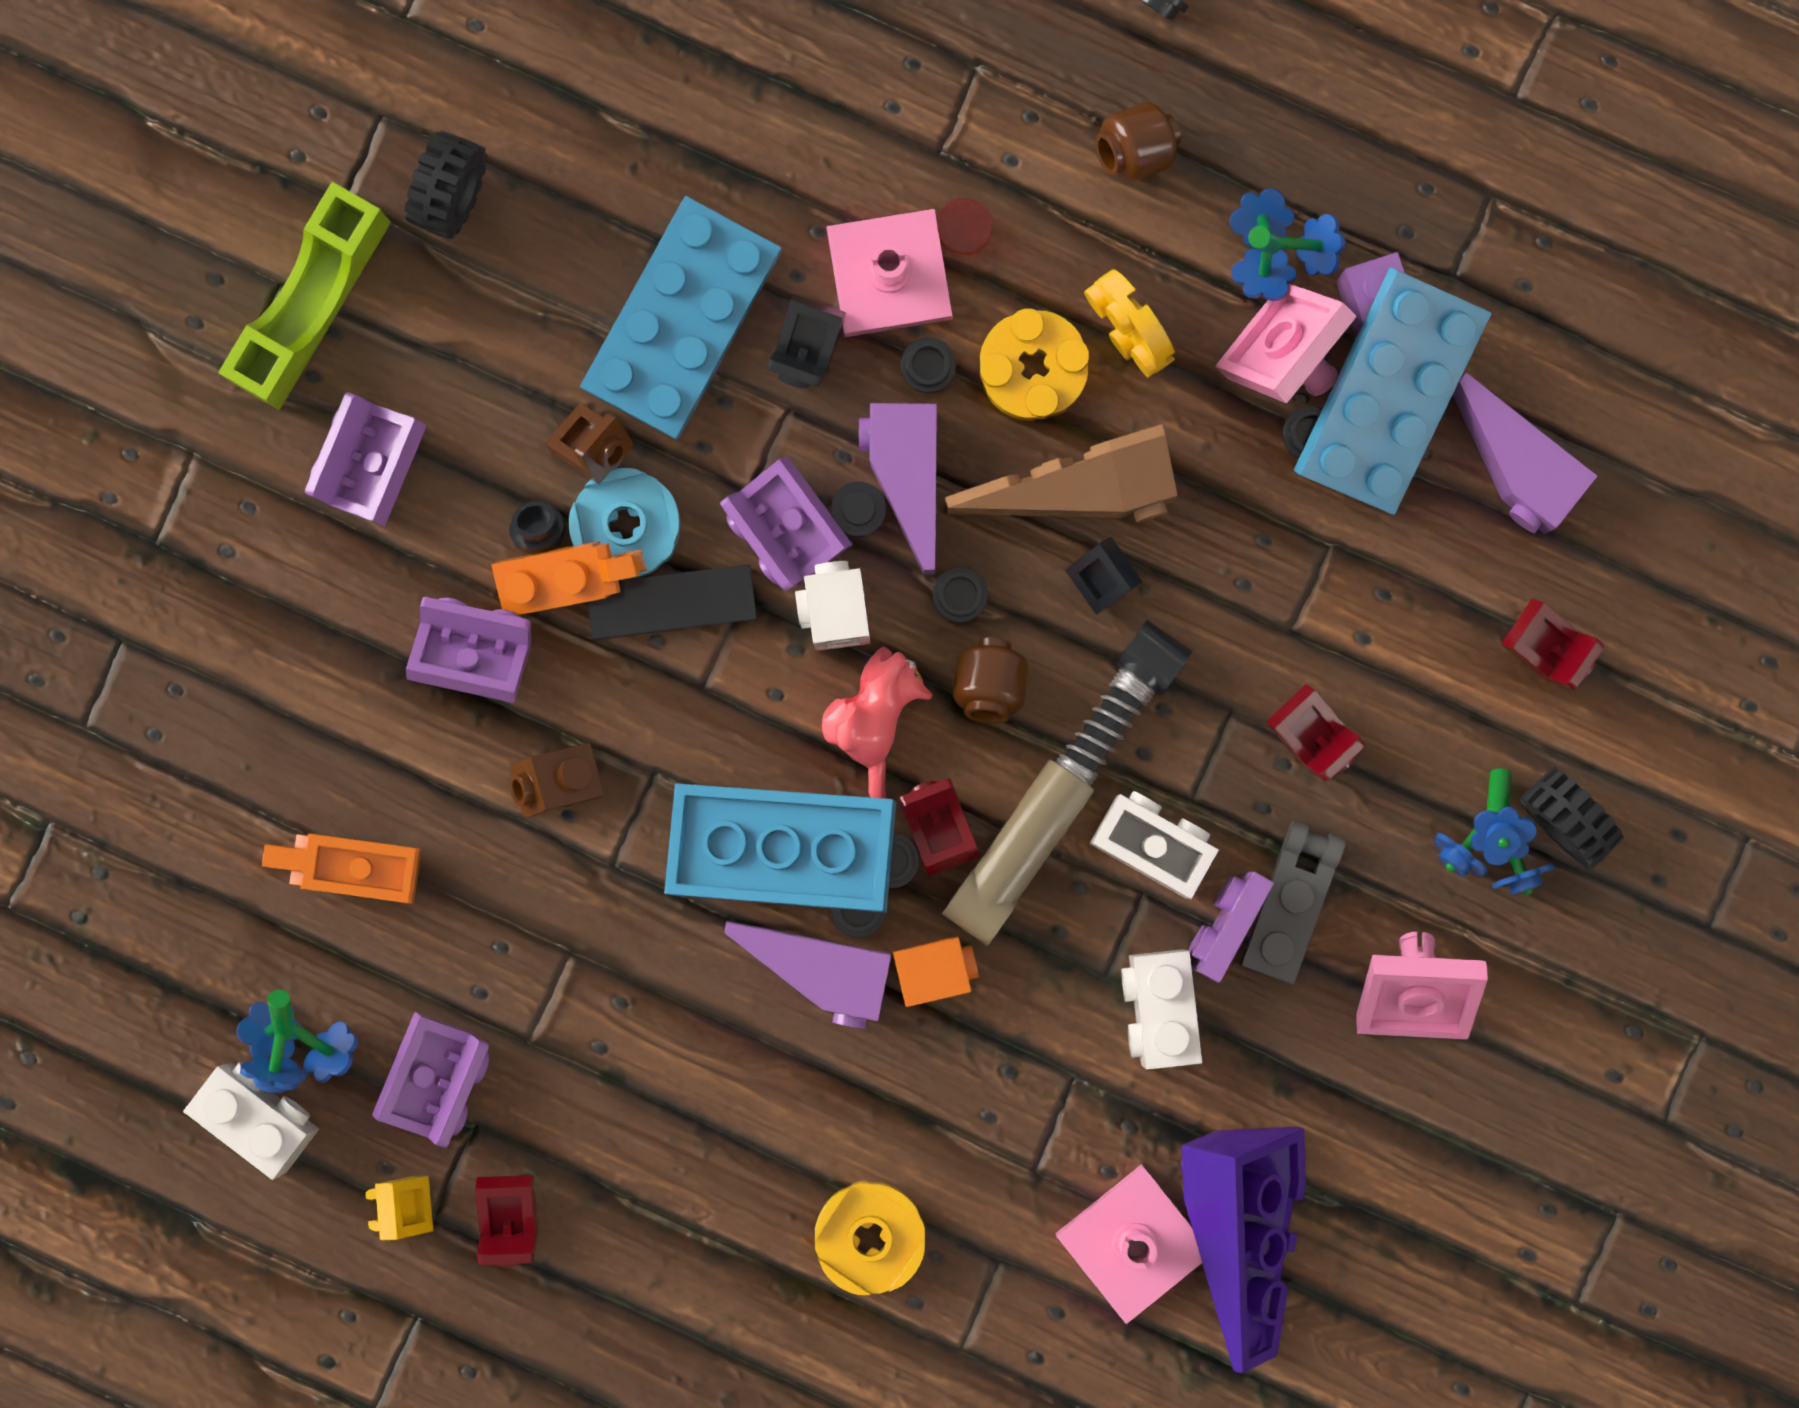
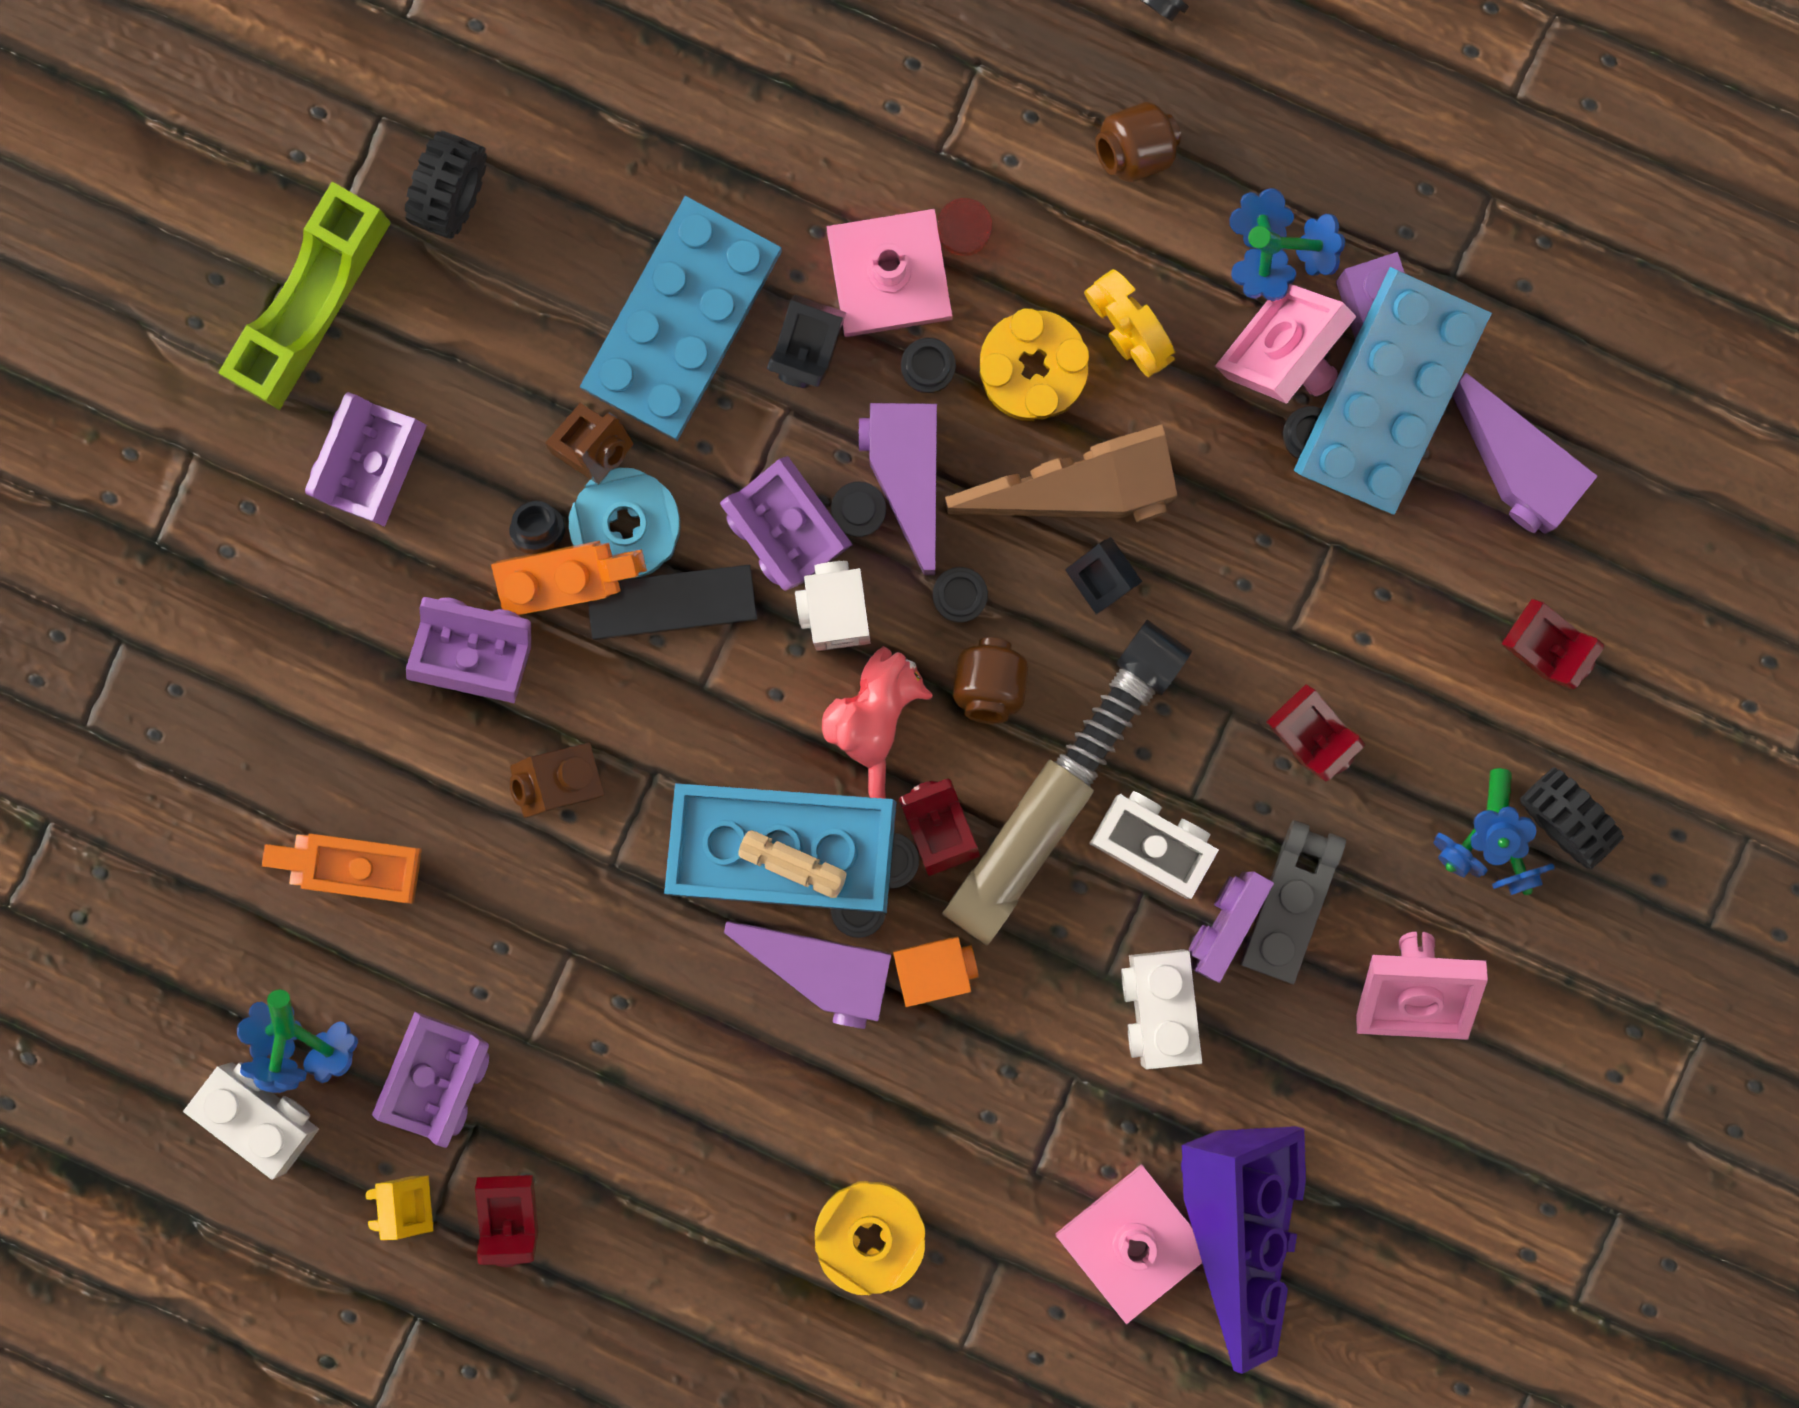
(792, 864): none -> tan axle

